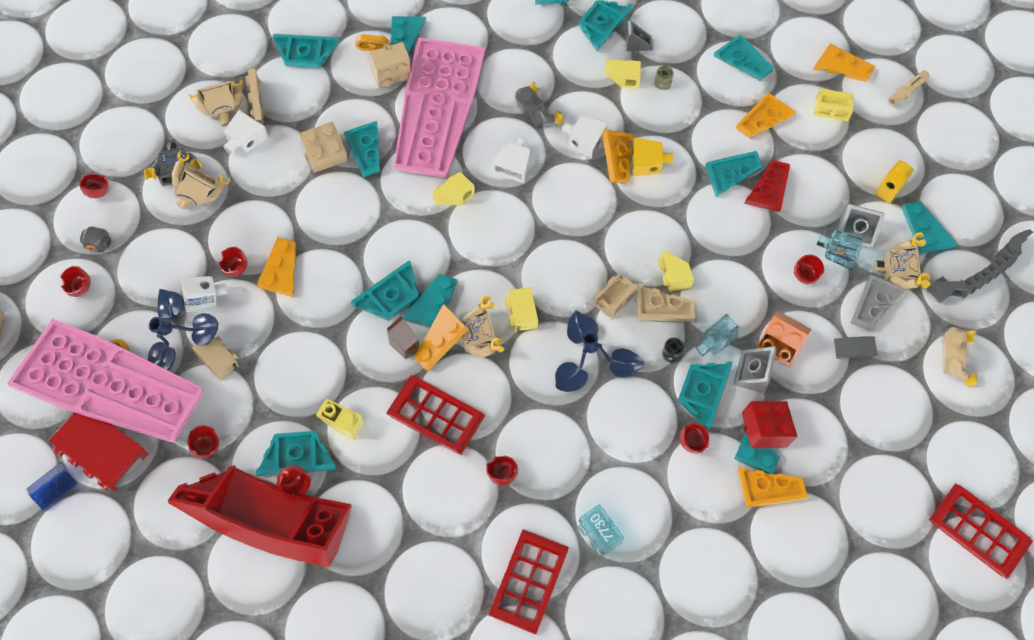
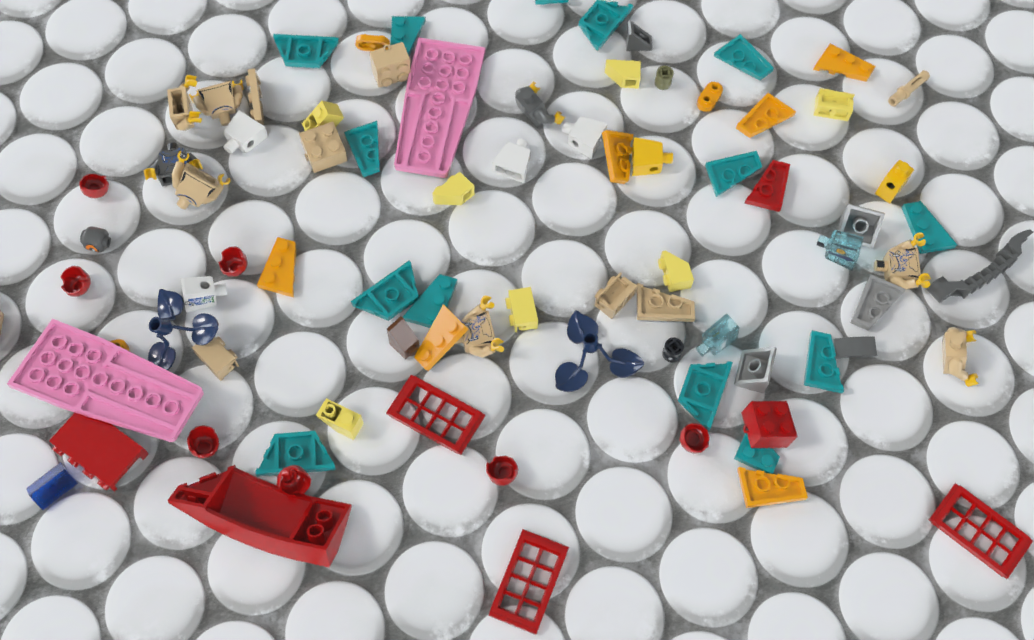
(180, 105): none -> tan torso
(323, 113): none -> light yellow slope
(600, 530): clear light blue brick -> none
(712, 94): none -> light orange plate
(786, 336): orange slope -> none
(808, 269): red hair -> none
(821, 364): none -> teal wing

